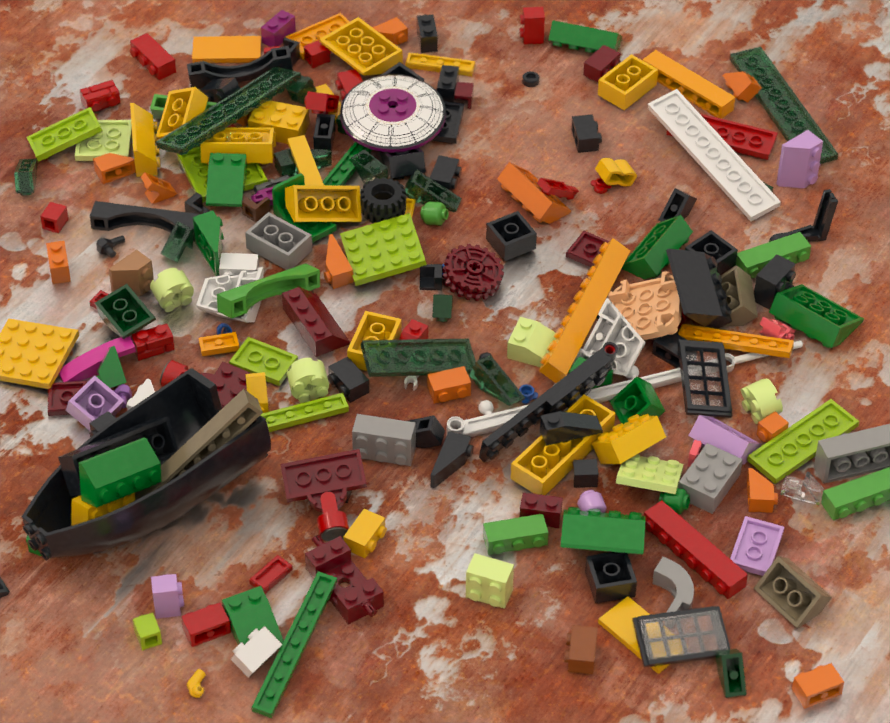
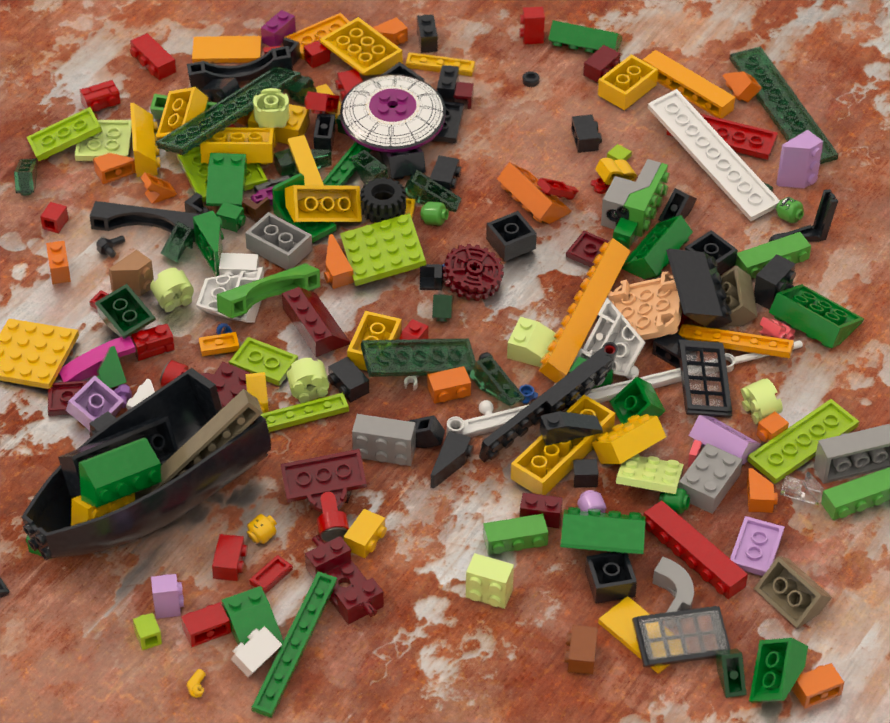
(229, 557): none -> red brick
(231, 216): none -> green brick
(261, 529): none -> yellow head
(271, 108): none -> yellowish green brick
(619, 152): none -> lime tile
(625, 232): none -> green brick
(637, 199): none -> piece
(777, 669): none -> green slope
(790, 210): none -> bright green head

